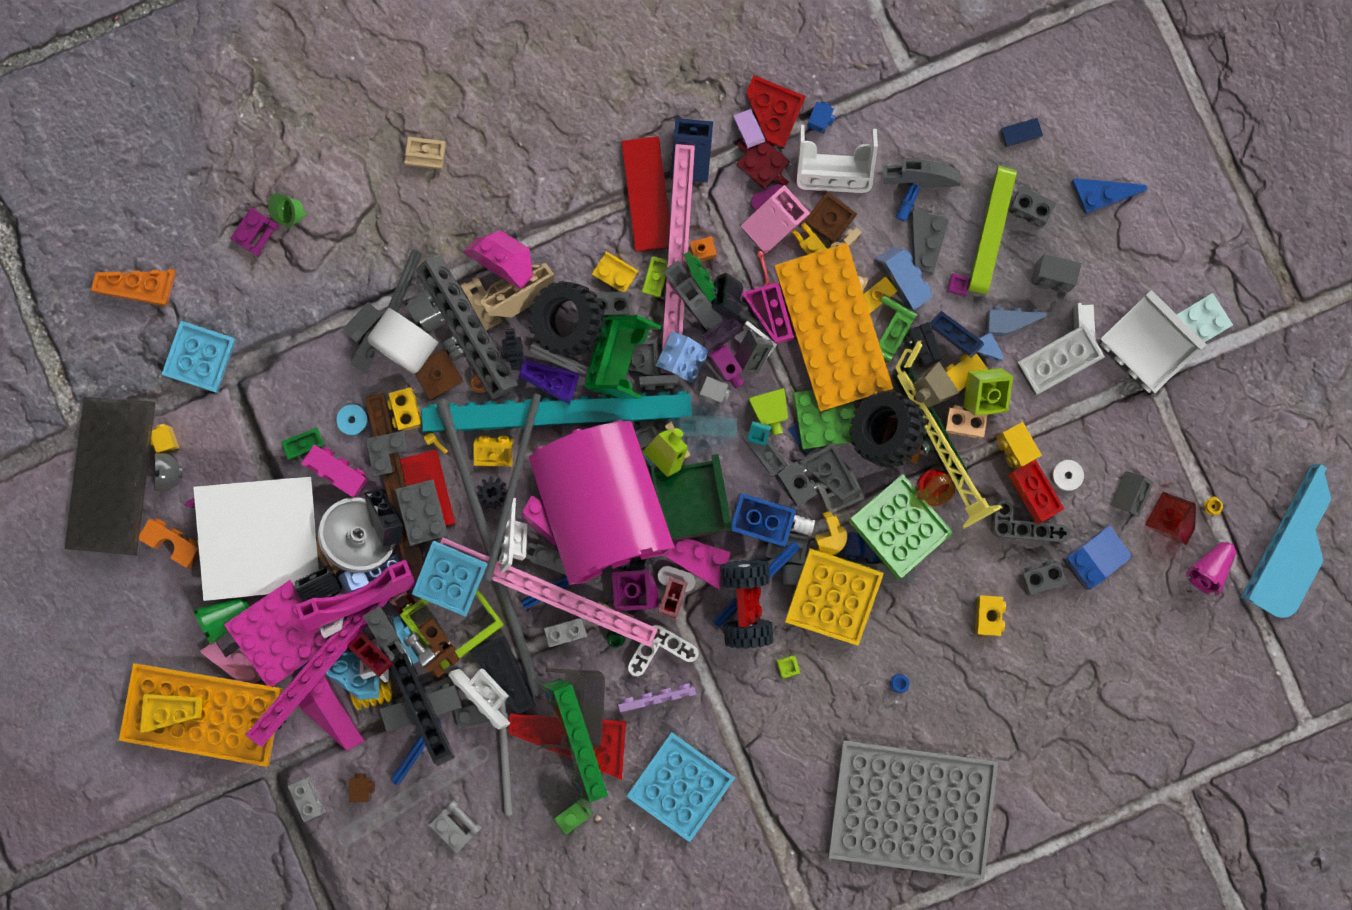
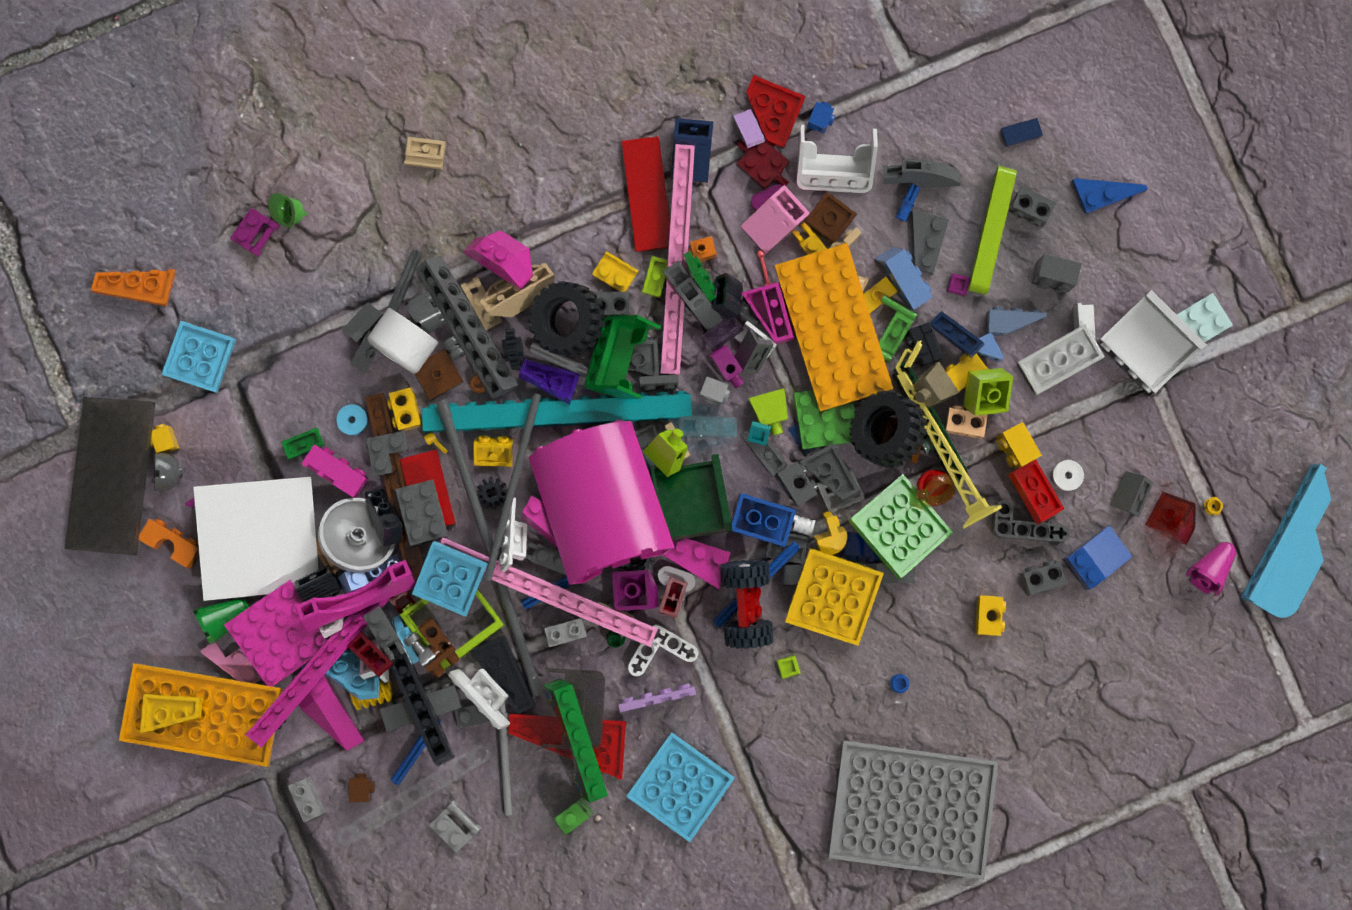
(682, 357): light blue bracket -> none

